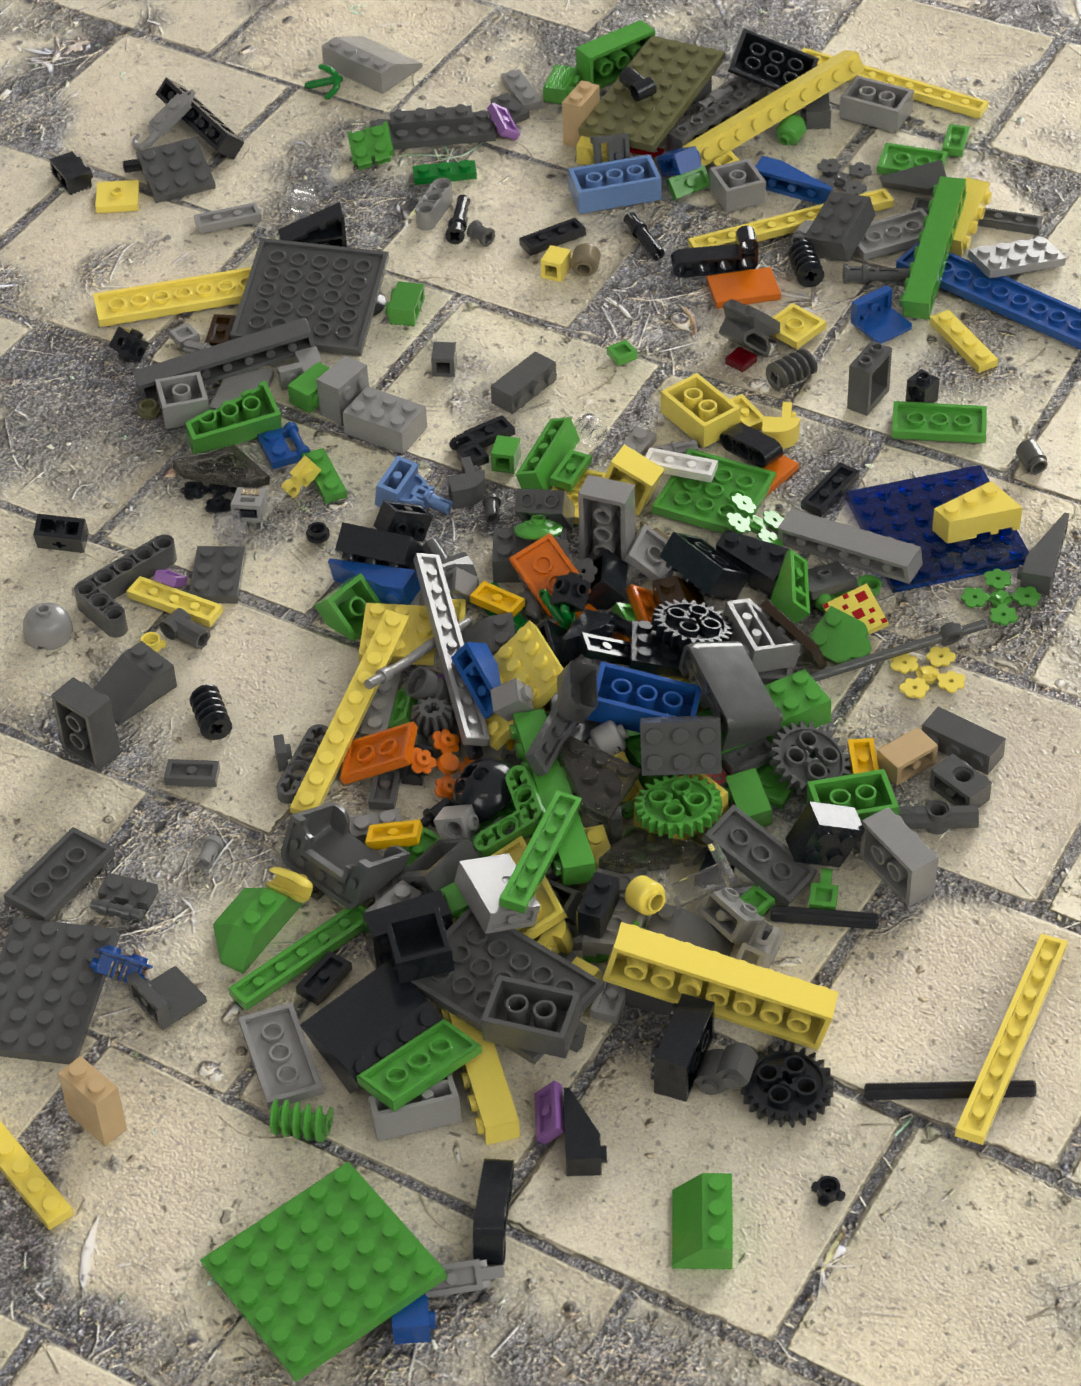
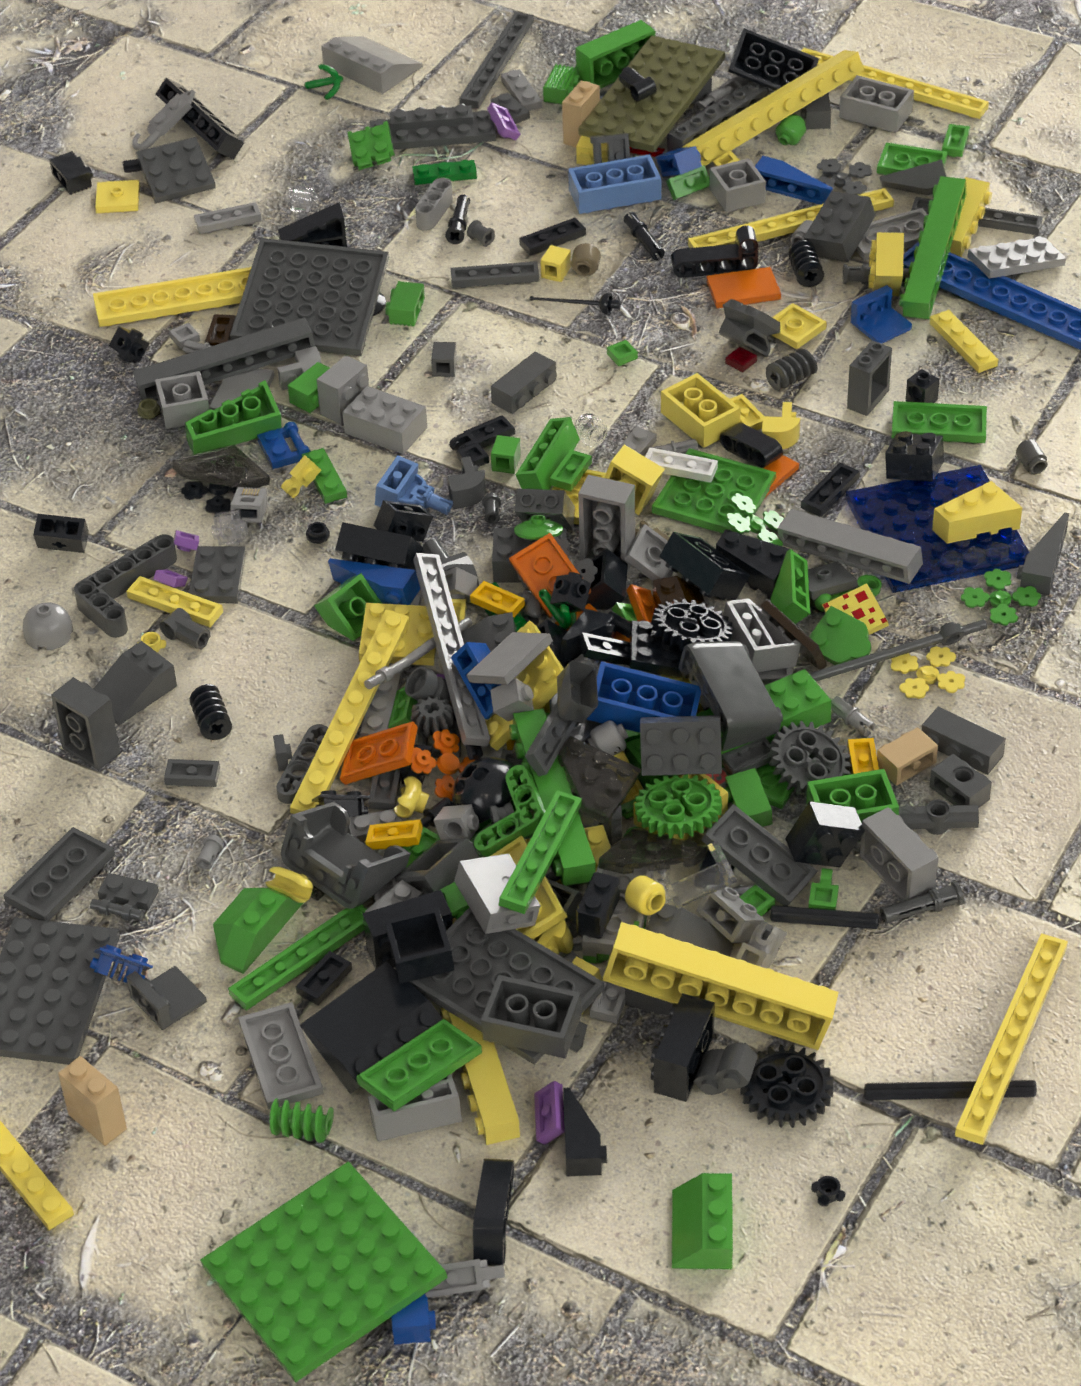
(186, 541): none -> medium lavender plate
(352, 801): none -> black hinge
(412, 798): none -> light yellow piece
(494, 274): none -> dark grey plate
(496, 59): none -> dark grey plate
(499, 813): none -> dark grey wheel
(509, 658): none -> light grey tile
(605, 304): none -> black sword
(851, 715): none -> light grey axle
(886, 261): none -> light yellow brick
(914, 456): none -> black brick
(933, 900): none -> dark grey pin

